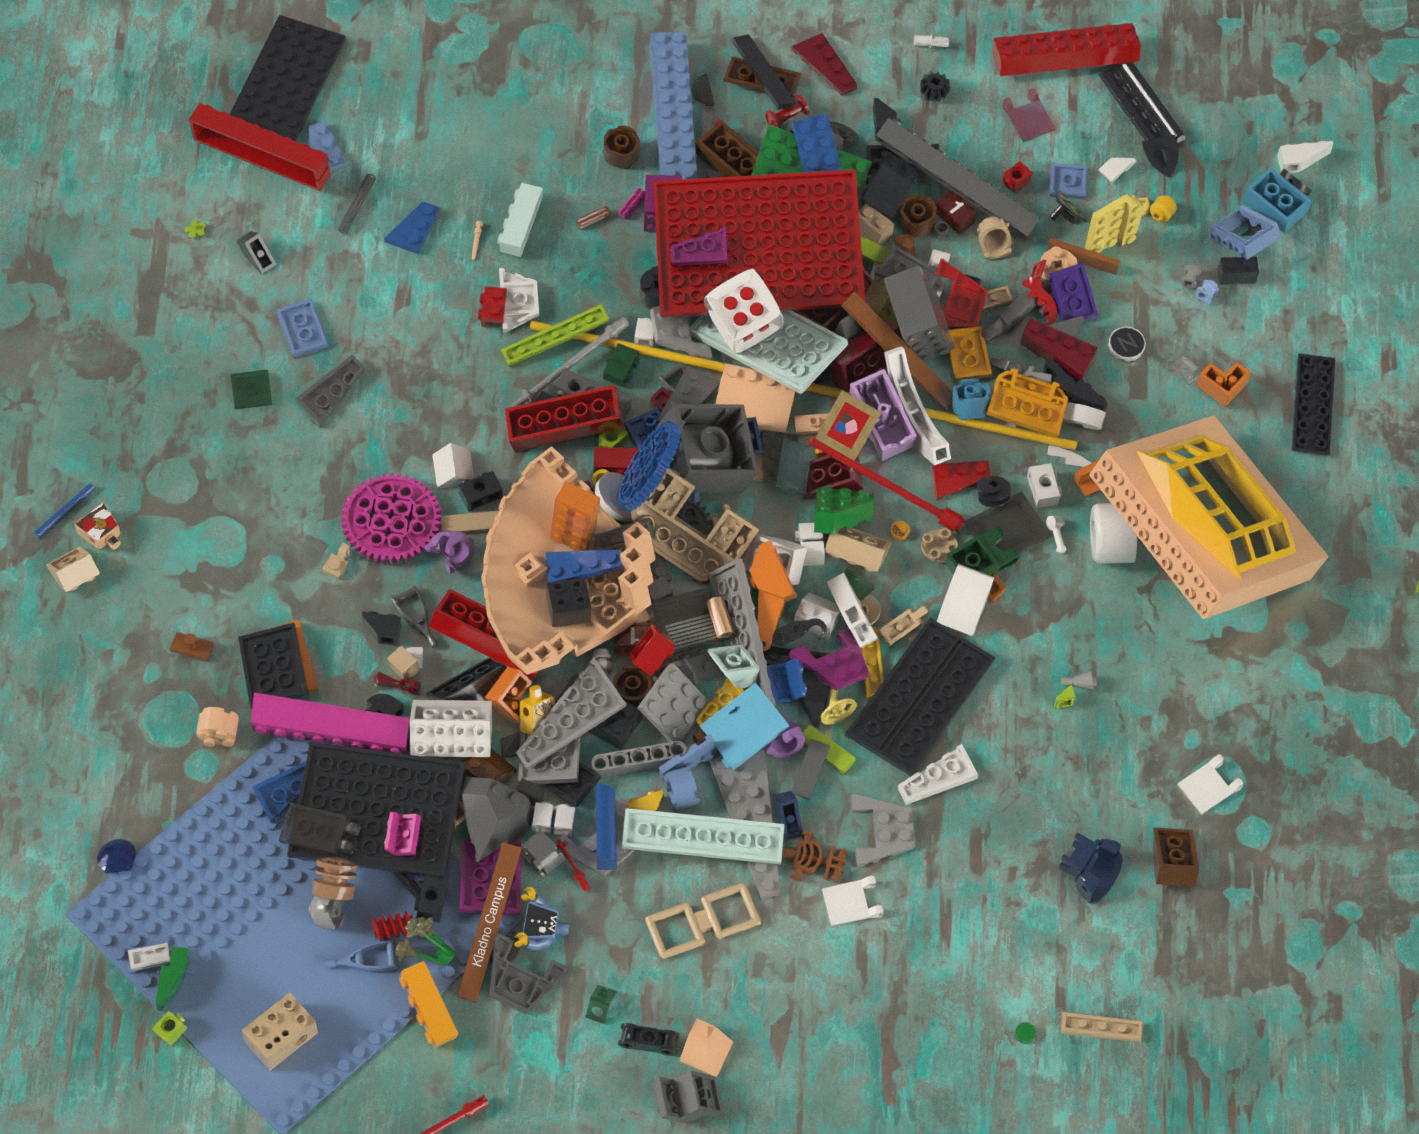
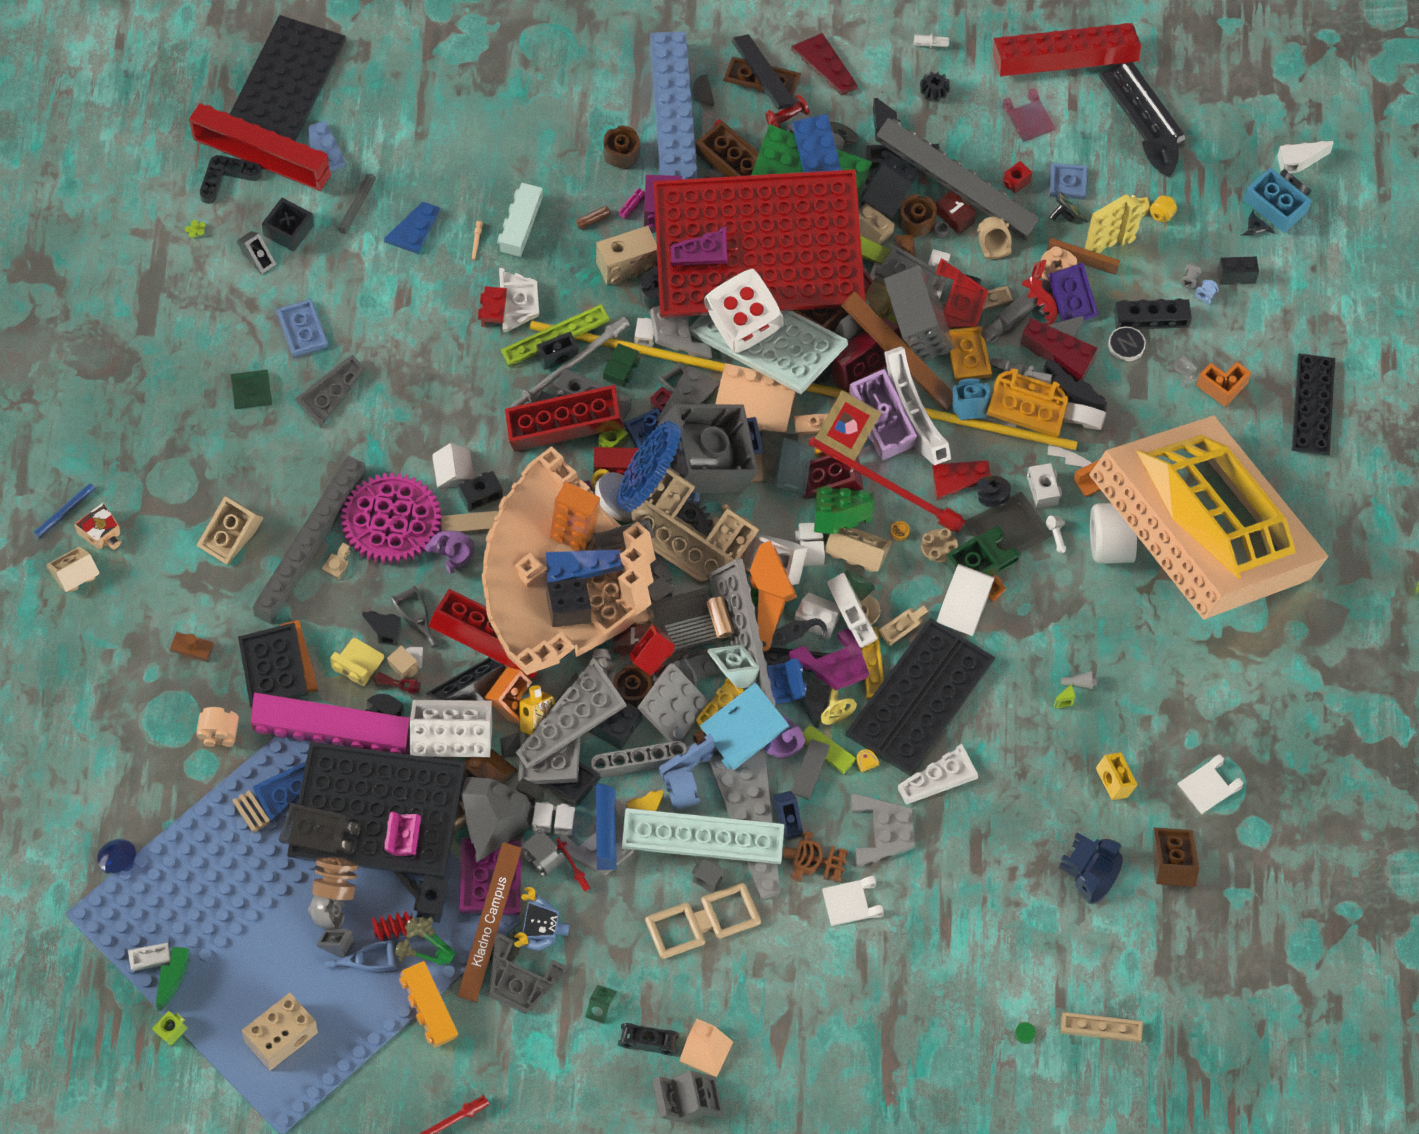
(220, 171): none -> black beam
(229, 530): none -> tan slope
(242, 798): none -> tan tile
(287, 224): none -> black brick
(308, 540): none -> dark grey brick
(336, 941): none -> dark grey slope
(357, 661): none -> light yellow bracket
(556, 350): none -> black brick
(626, 255): none -> tan piece
(708, 875): none -> dark grey brick
(866, 760): none -> yellow tile
(1115, 167): white slope -> none
(1116, 776): none -> yellow brick
(1161, 319): none -> black brick
(1222, 233): medium blue window -> none

